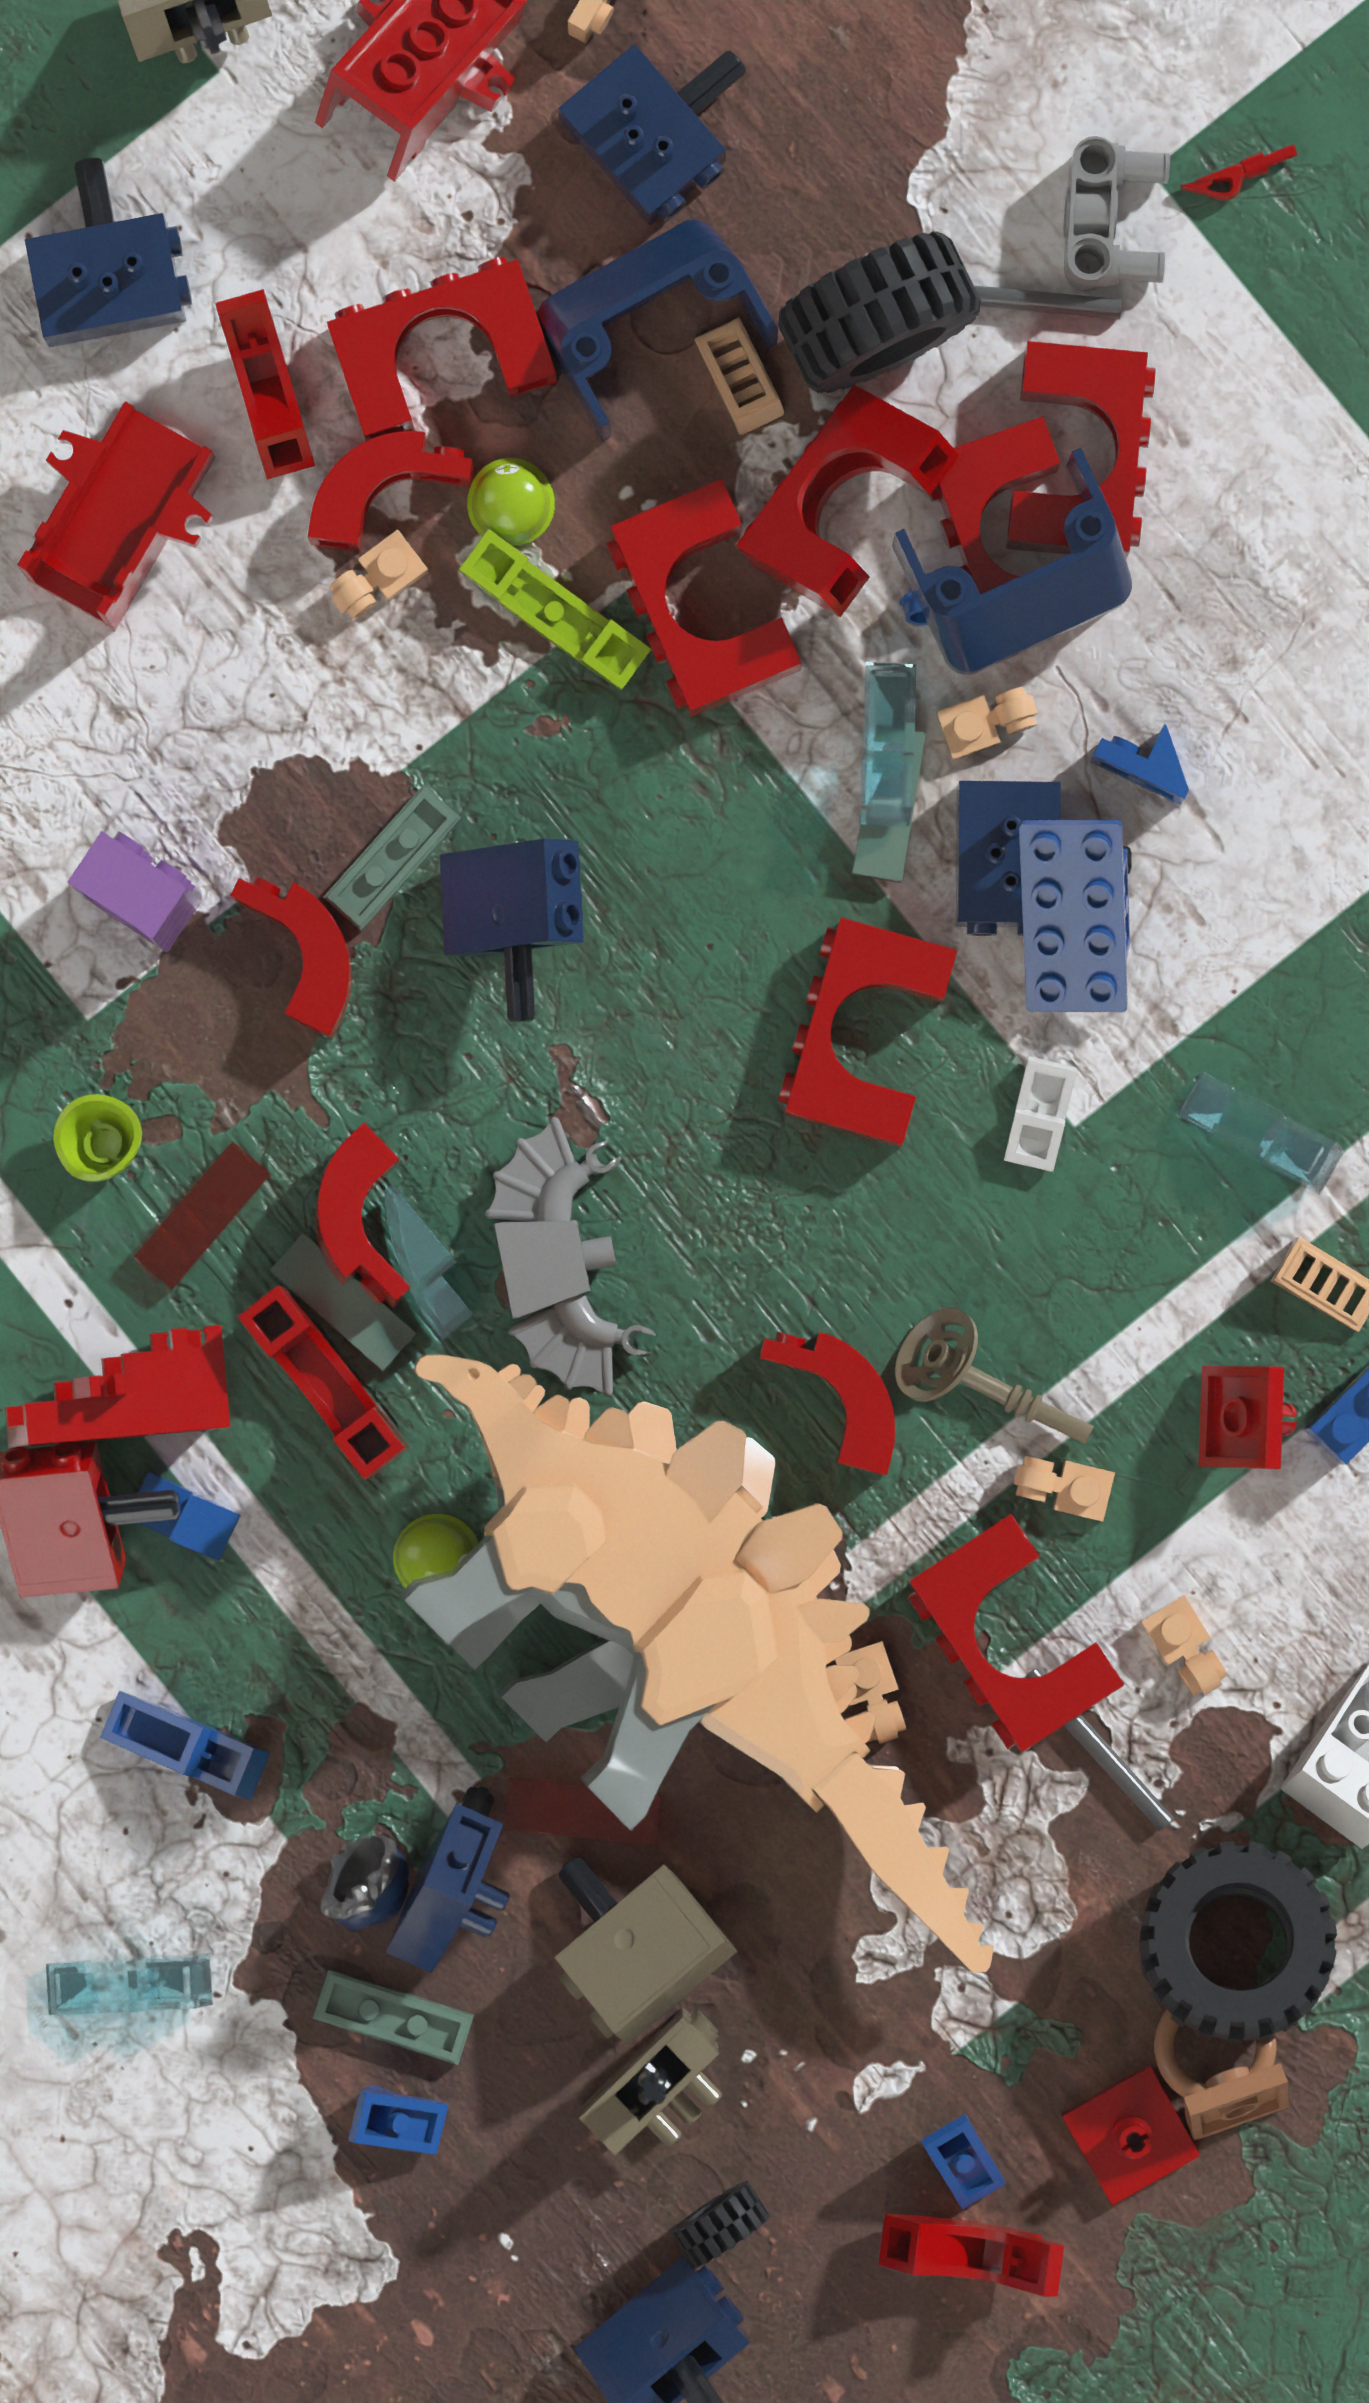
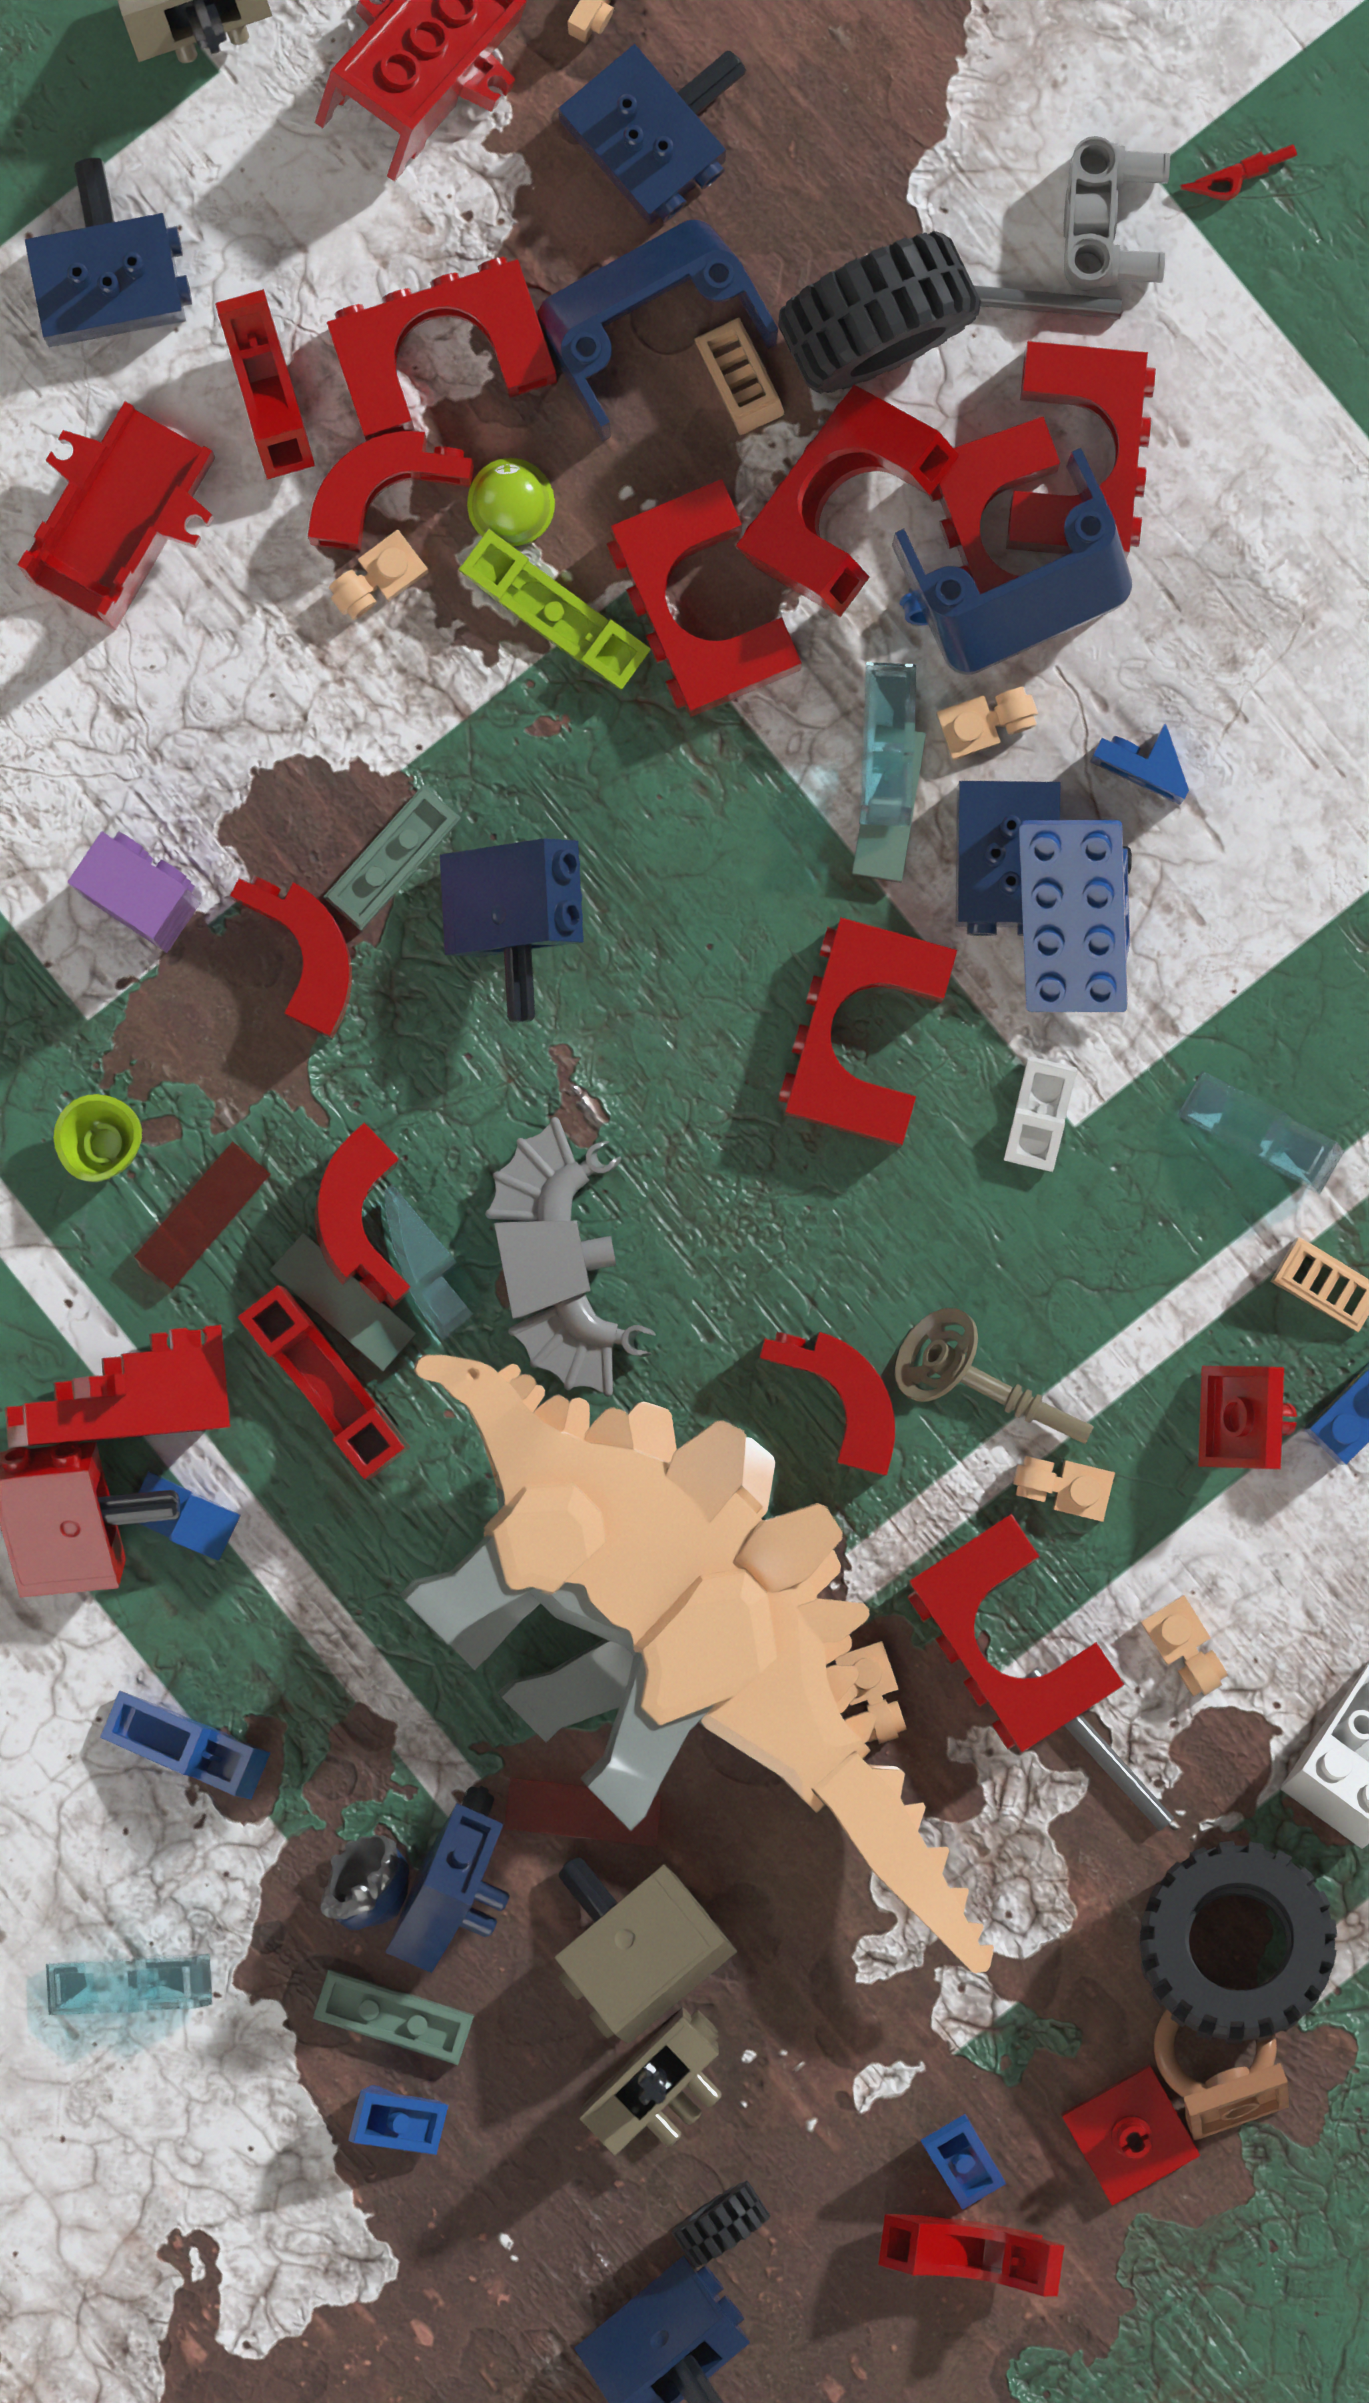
(431, 1547): lime helmet -> none

